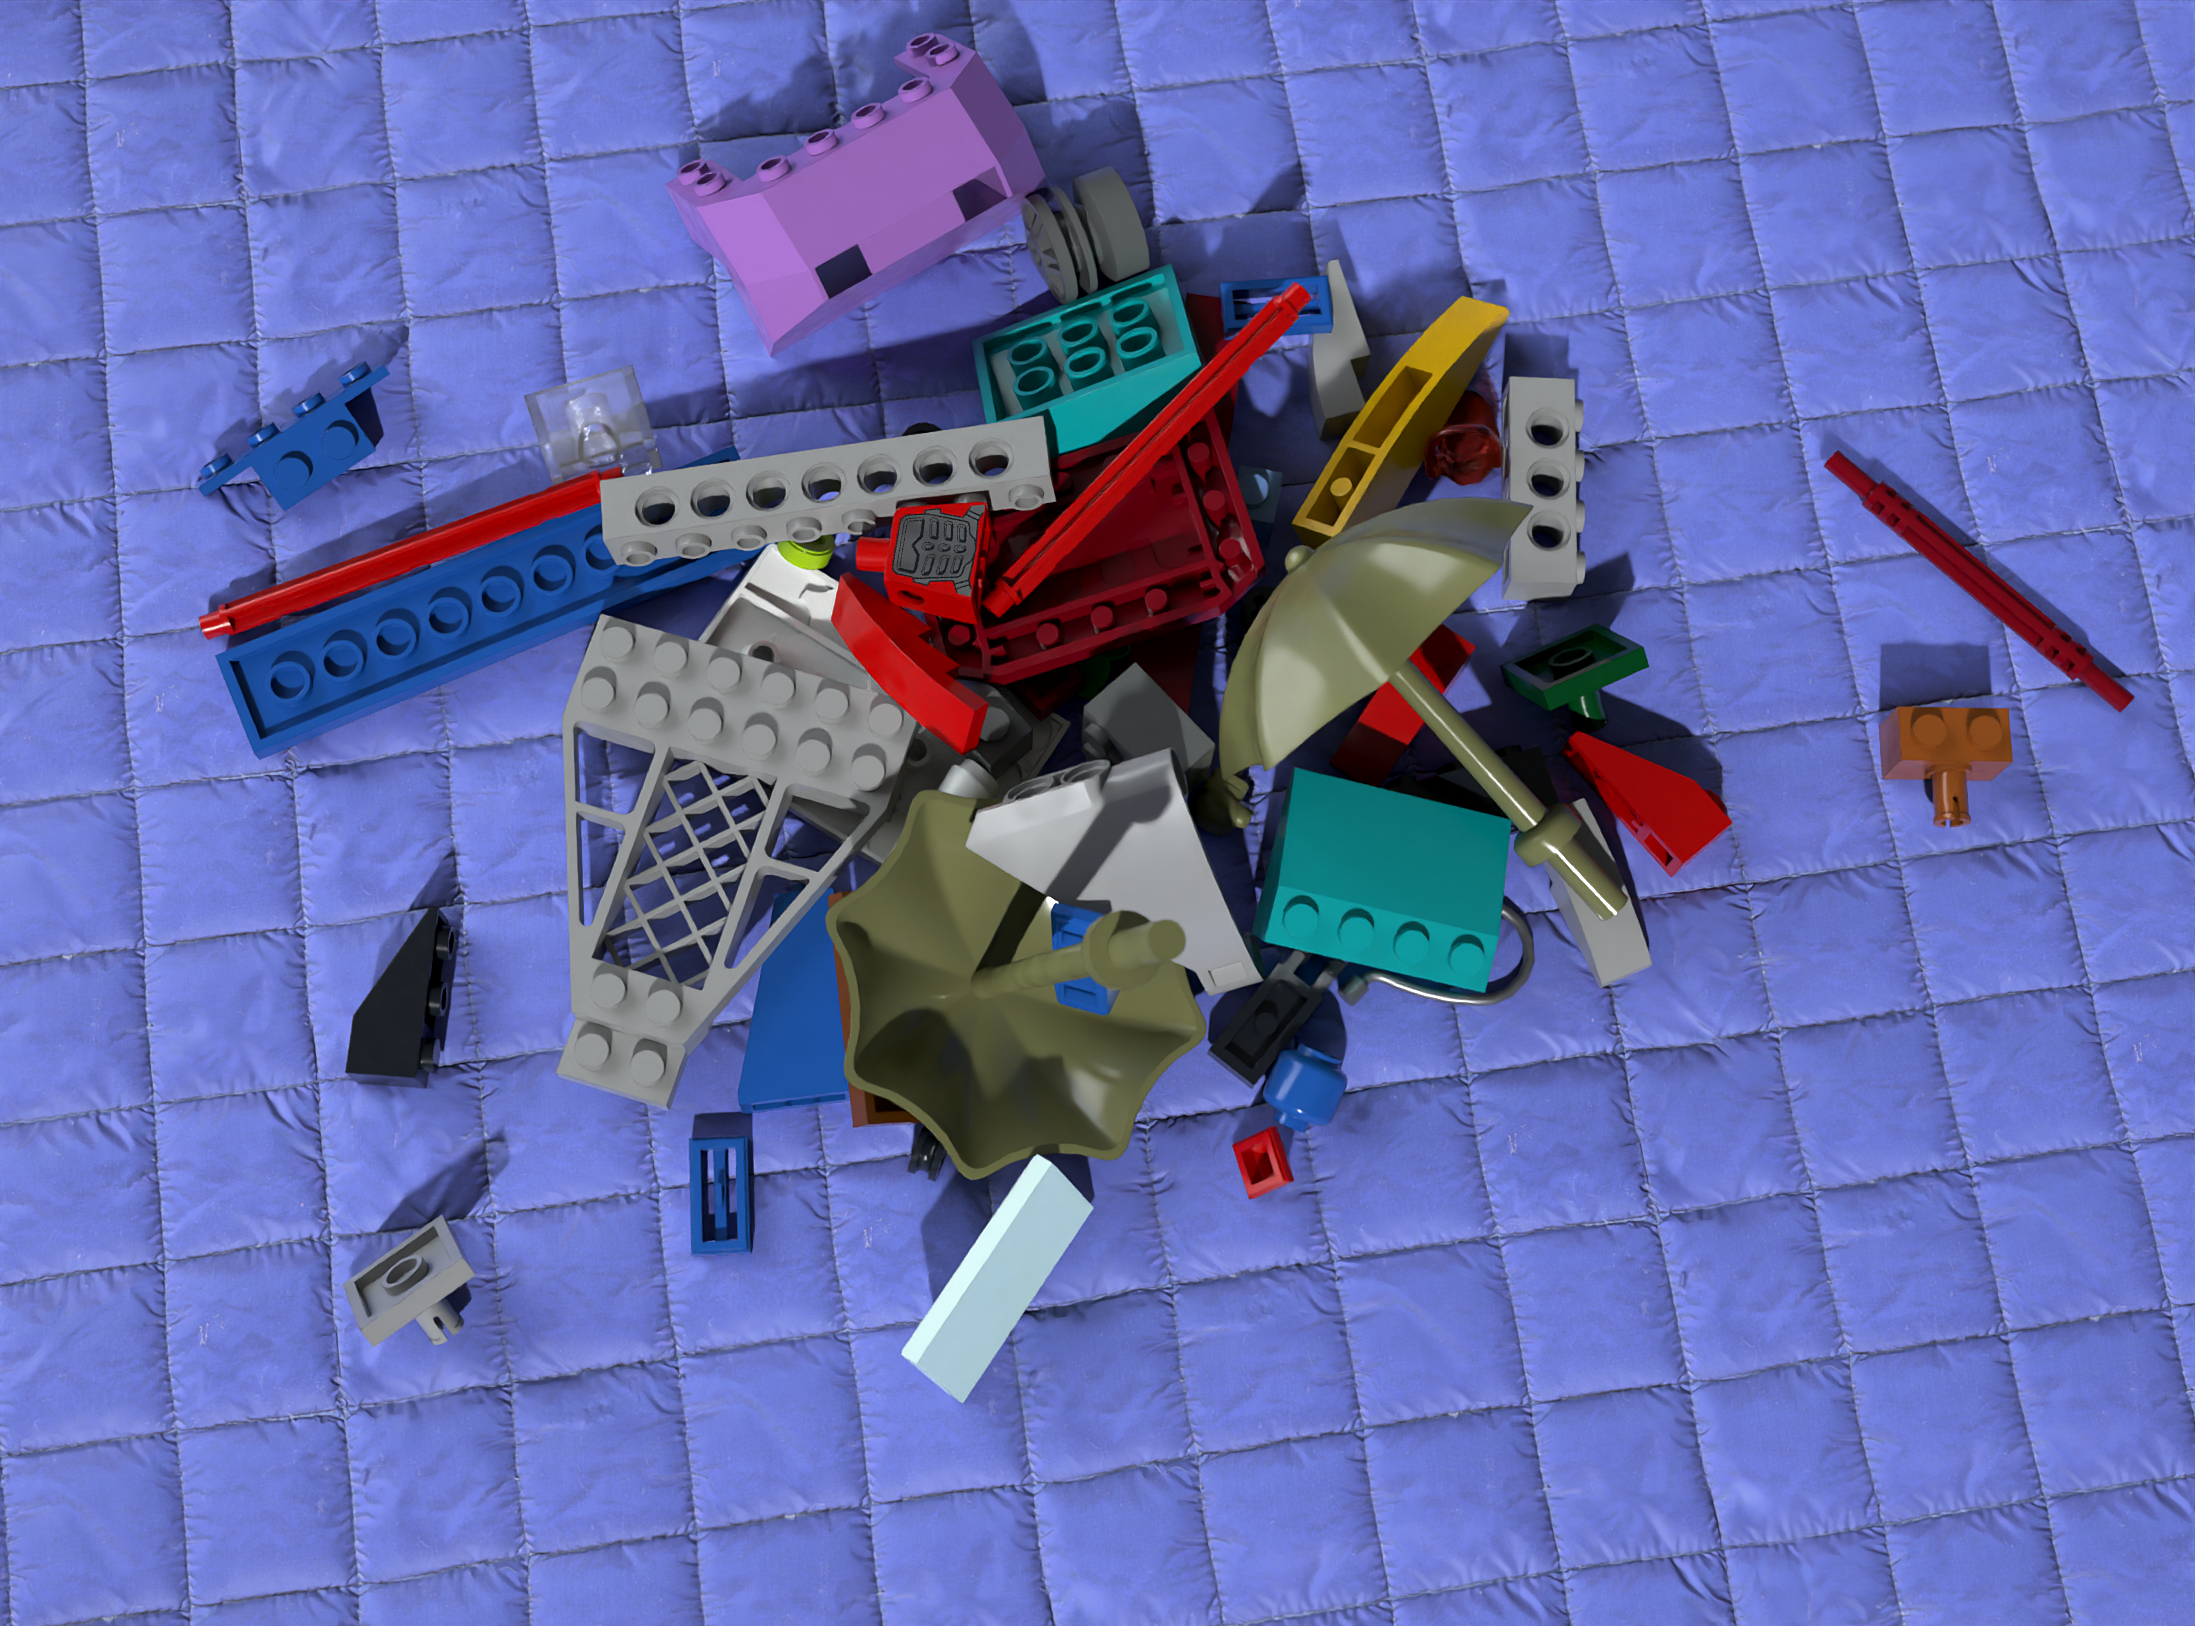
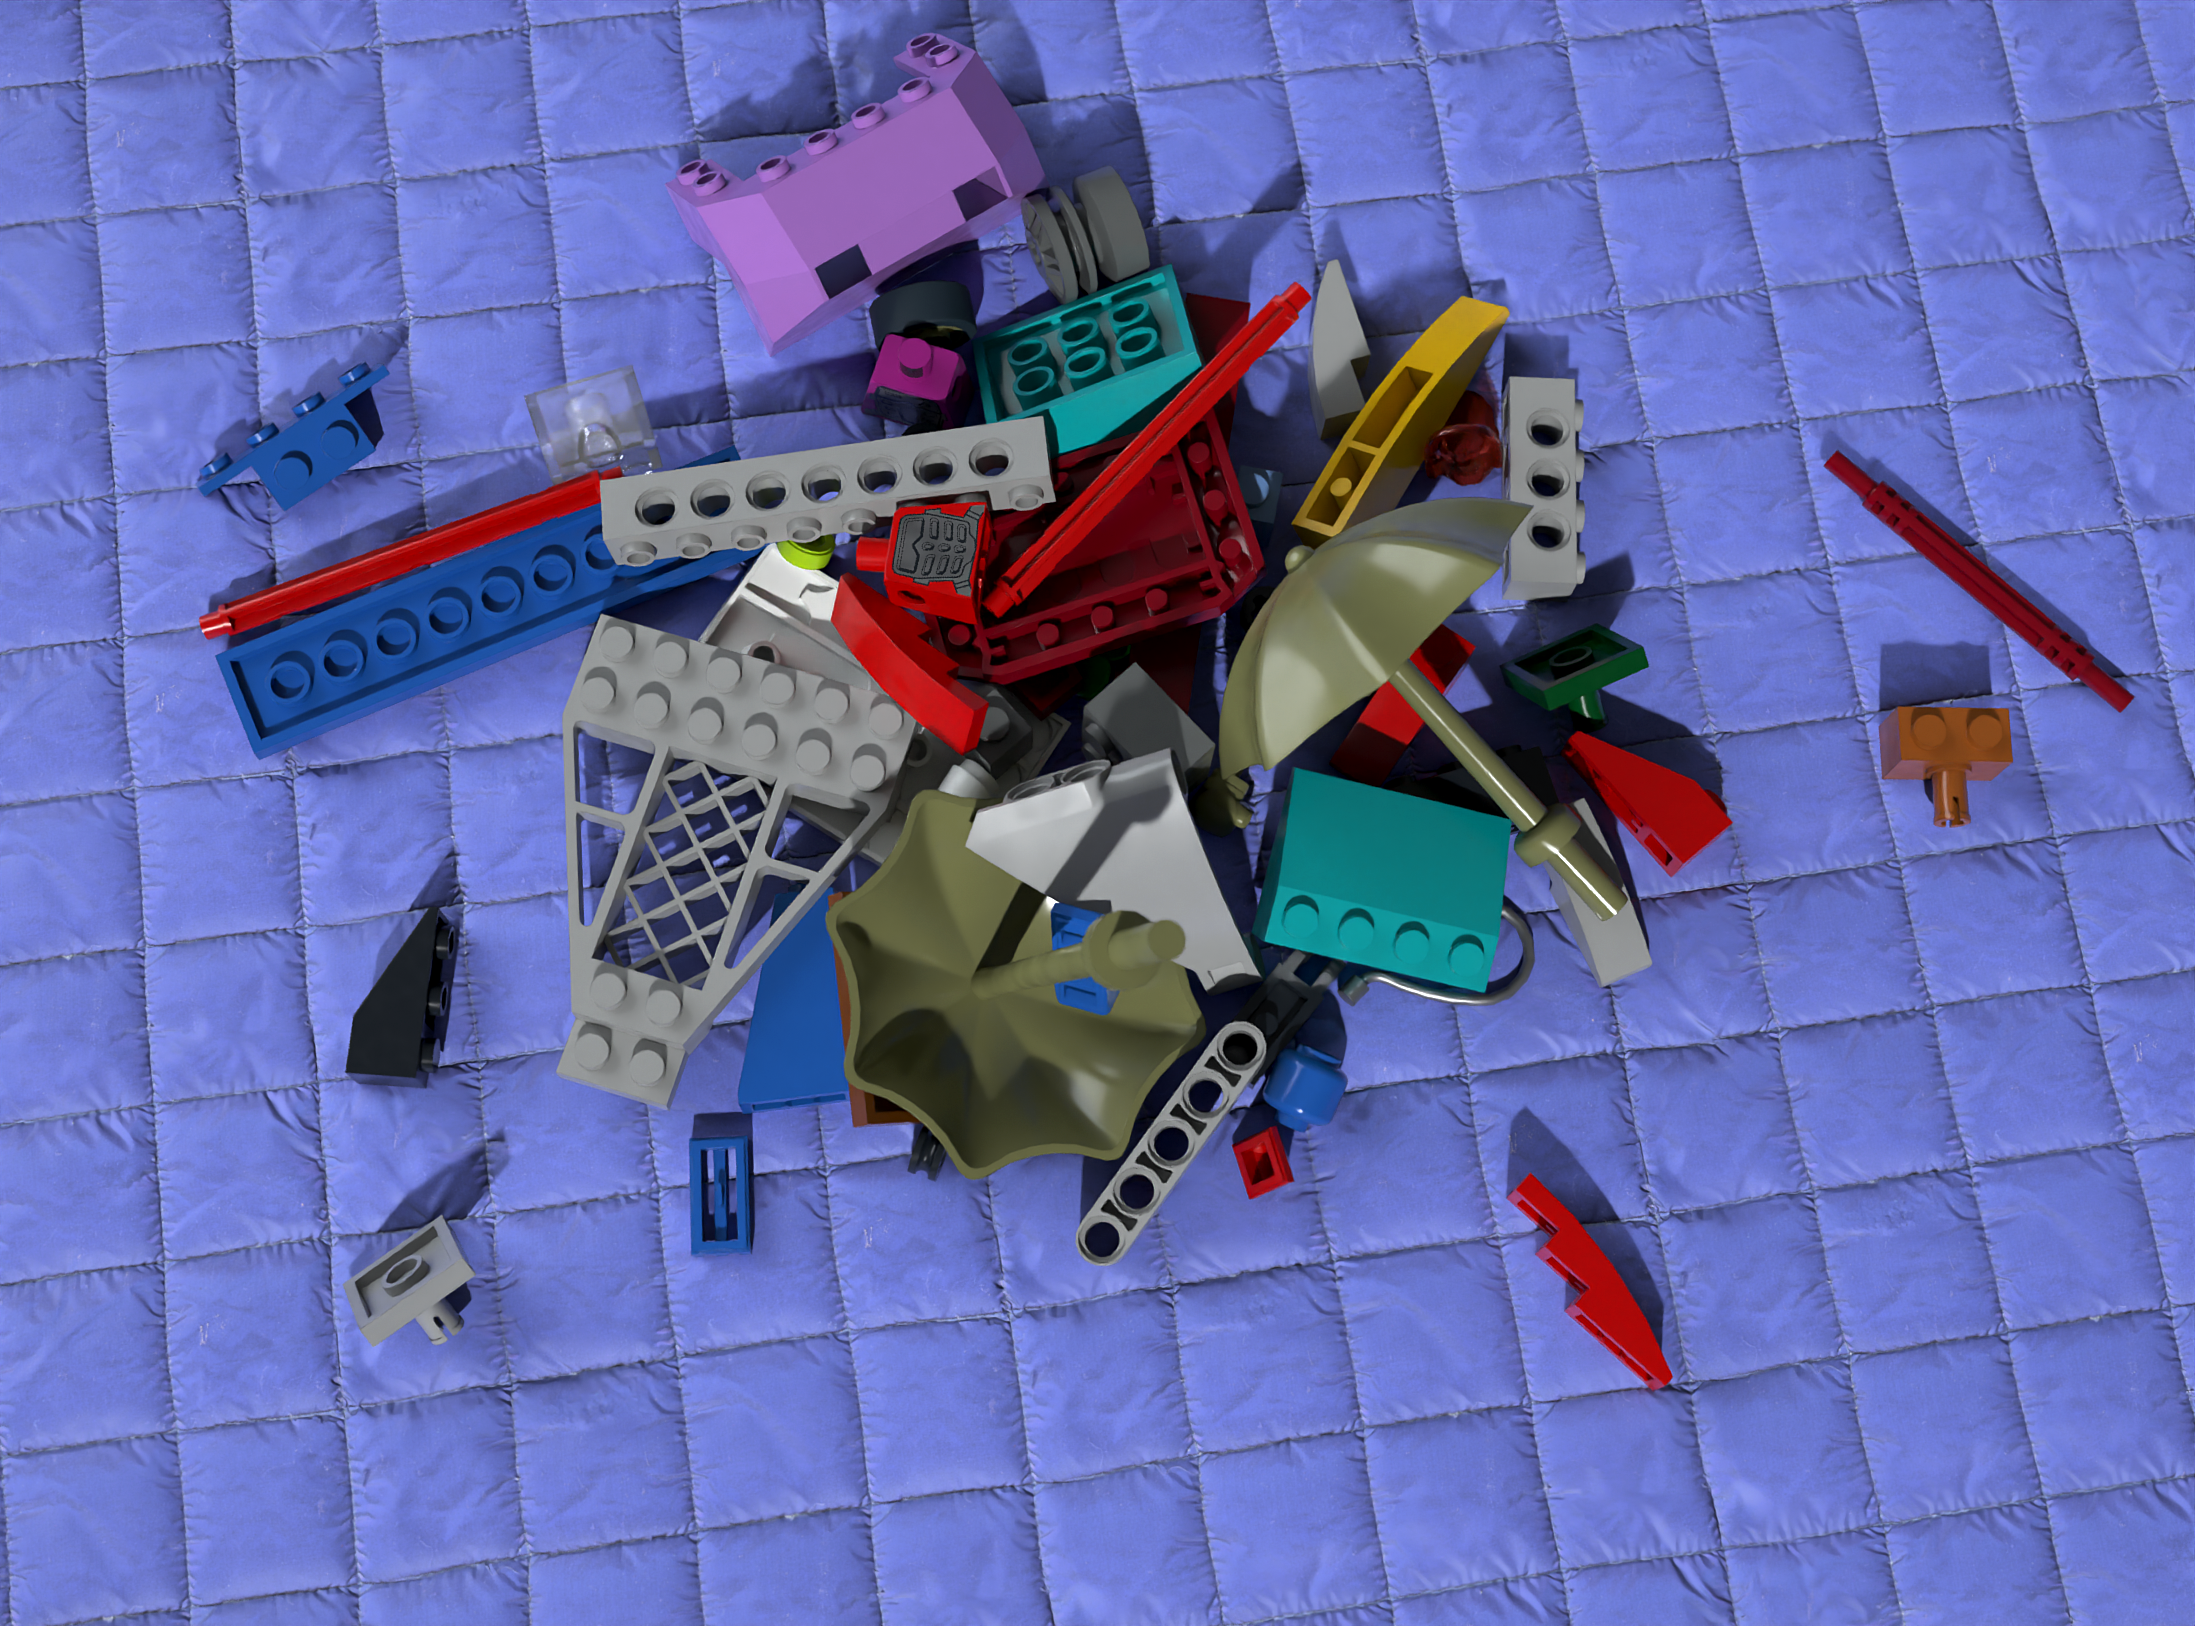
(917, 385): none -> magenta torso
(925, 310): none -> black wheel
(998, 1279): light aqua tile -> none
(1176, 1114): none -> light grey beam
(1269, 288): blue tile -> none
(1603, 1300): none -> red slope

